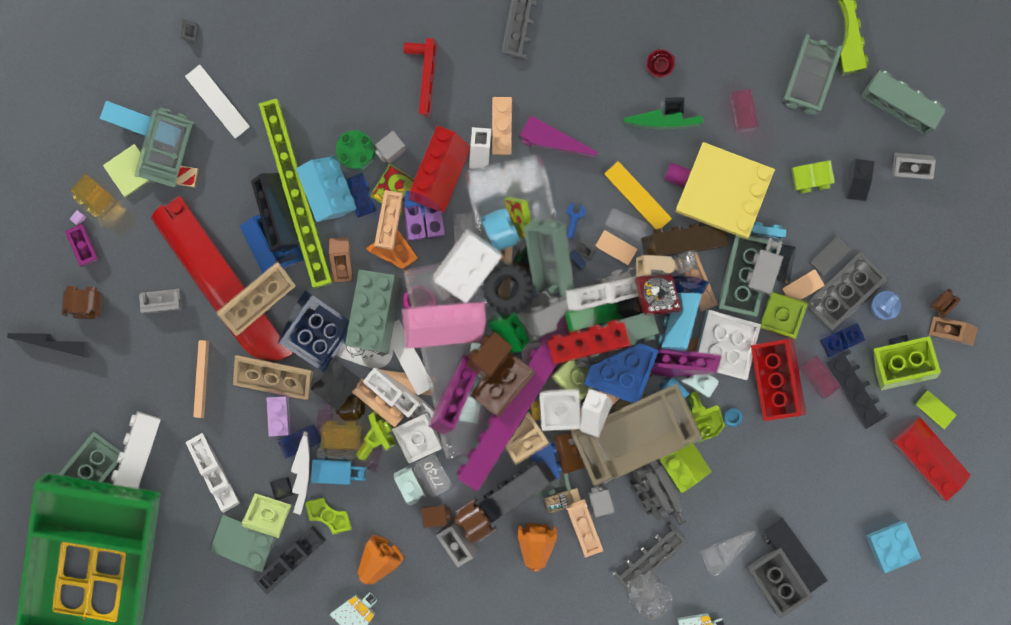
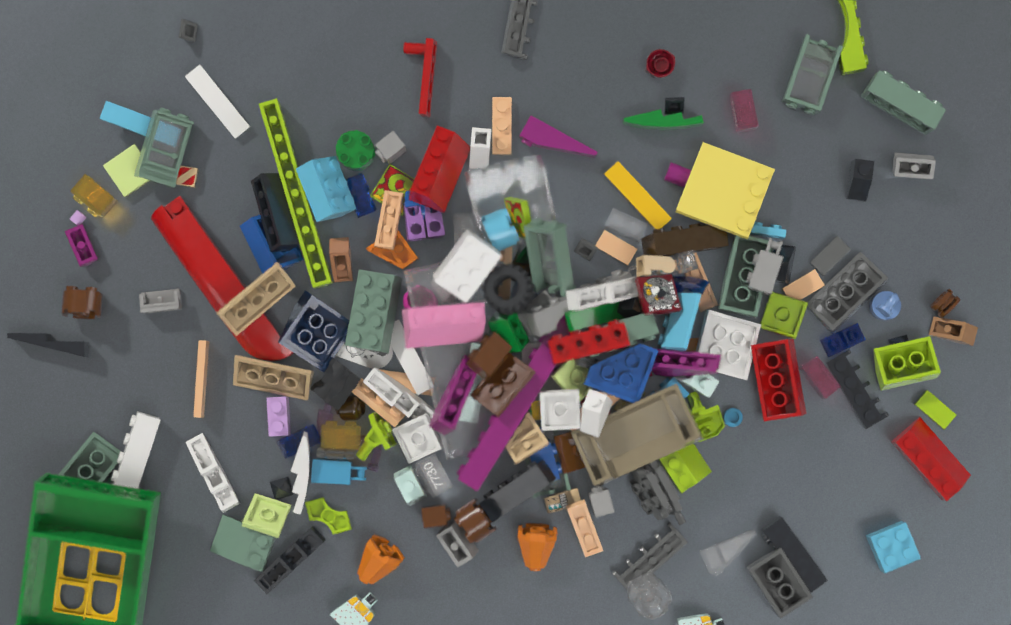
(574, 219): blue bar -> none
(577, 260): dark blue tile -> none
(813, 176): lime brick -> none

